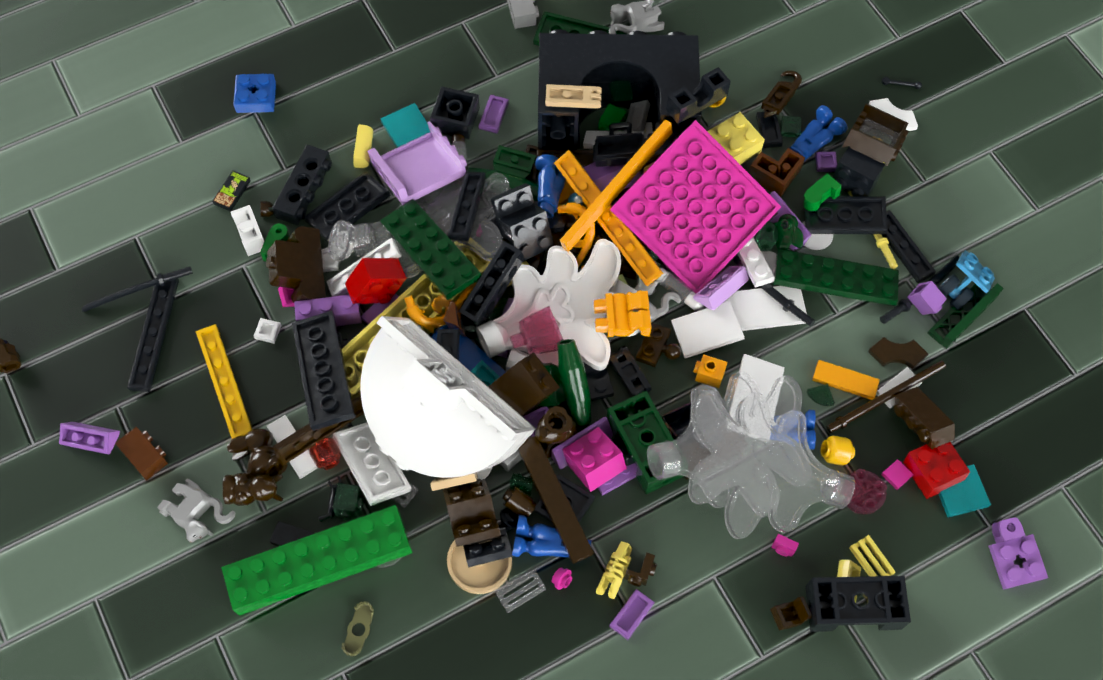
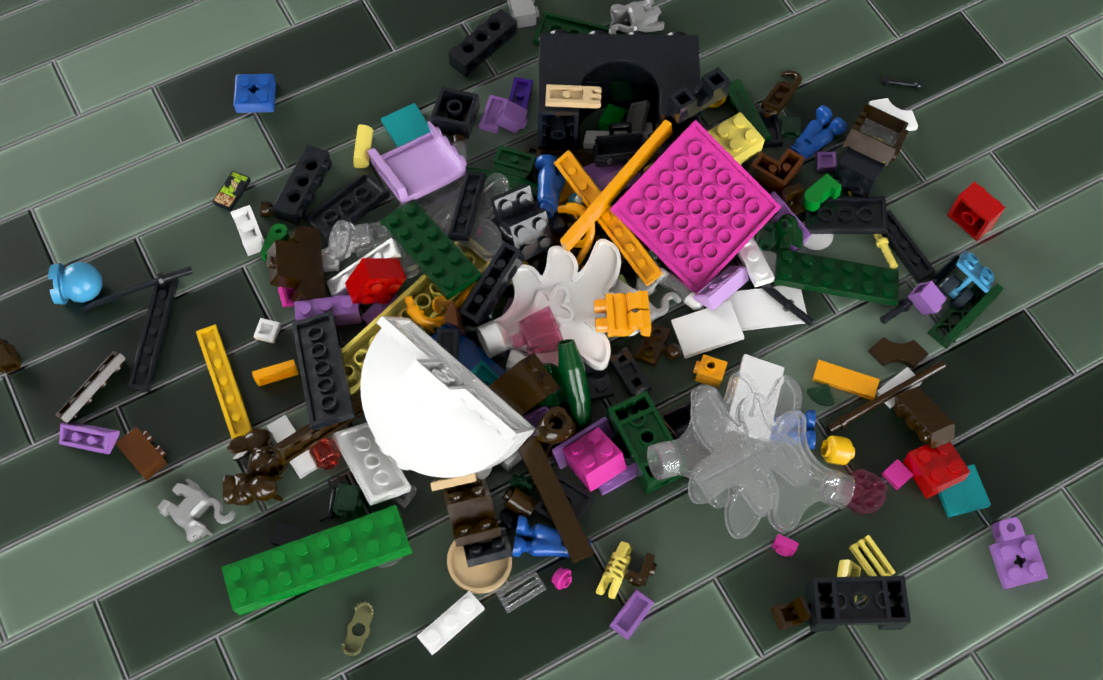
(76, 282): none -> dark azure tile
(96, 381): none -> plate
(275, 372): none -> light orange tile
(450, 622): none -> white plate
(482, 42): none -> black brick
(512, 117): none -> medium lavender brick
(521, 92): none -> dark purple plate
(742, 103): none -> dark green fence
(791, 196): none -> dark brown bracket
(976, 211): none -> red brick

